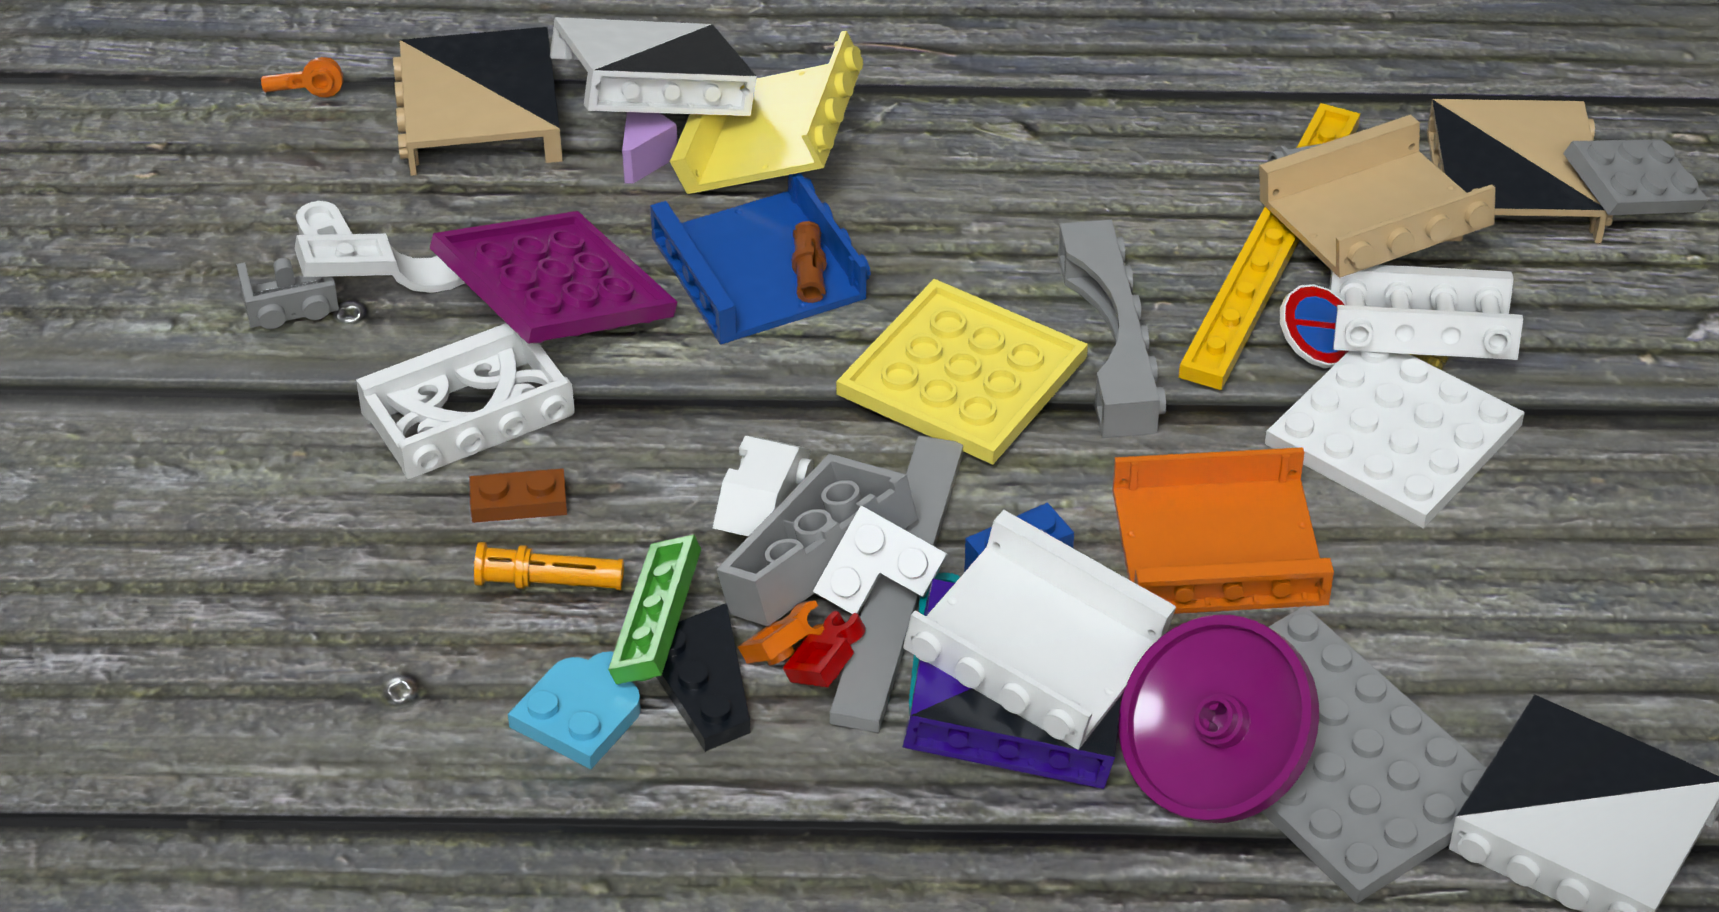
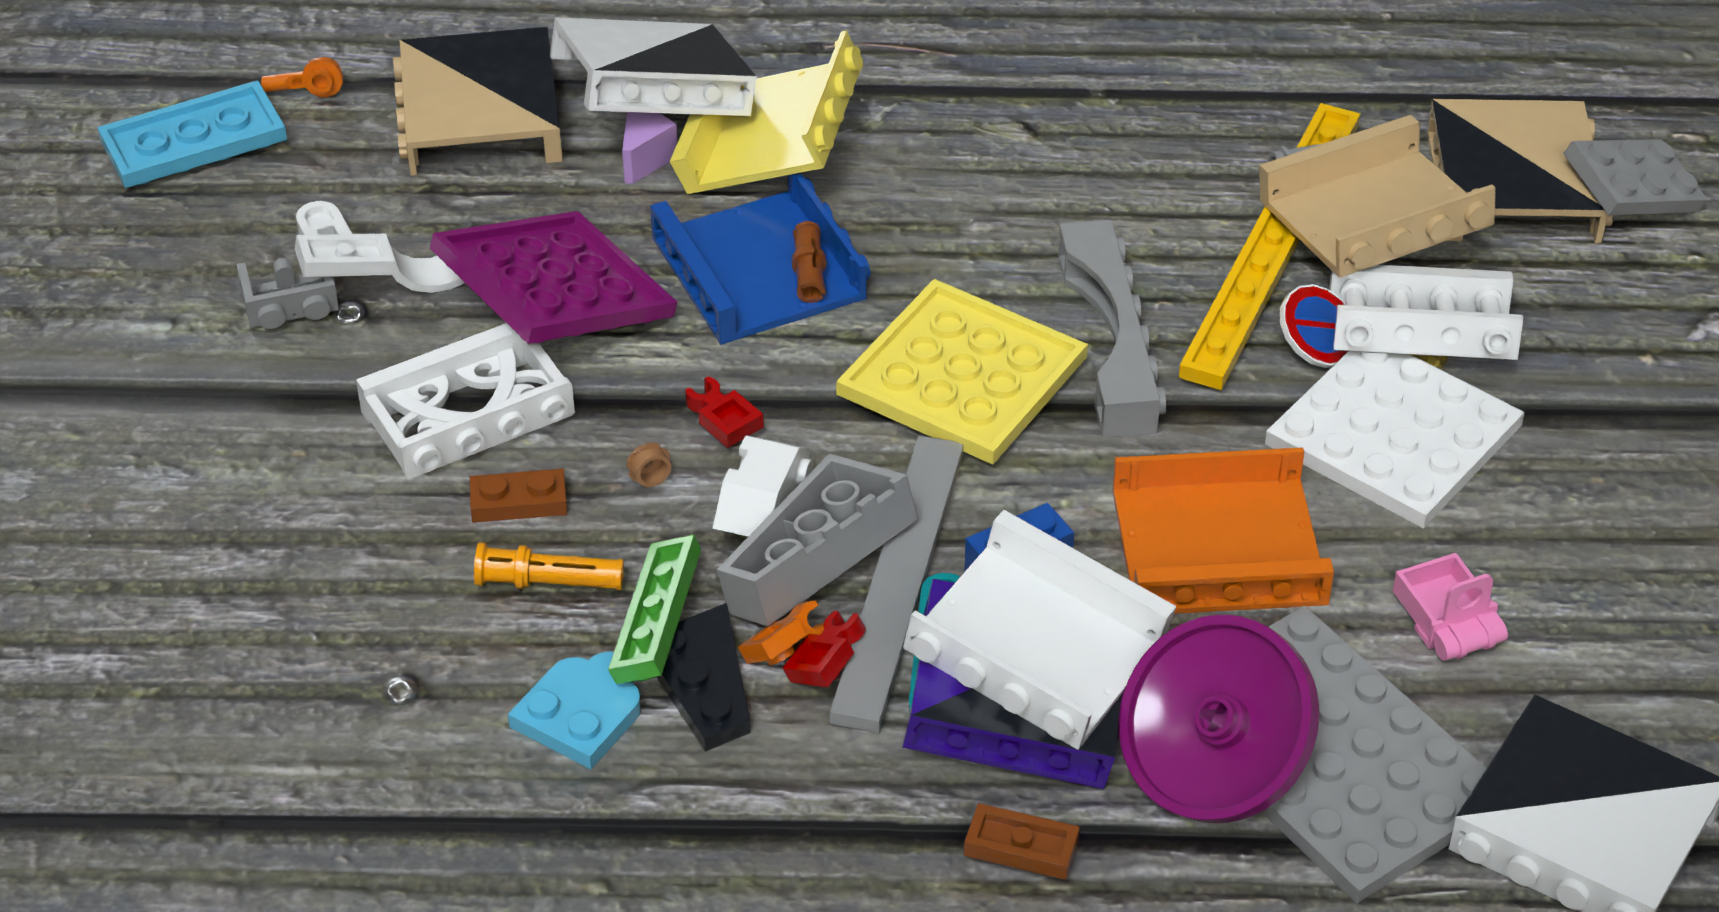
(191, 134): none -> medium azure plate
(649, 464): none -> medium nougat plate
(724, 416): none -> red plate
(876, 548): white plate -> none
(1021, 841): none -> dark orange plate
(1450, 606): none -> bright pink piece

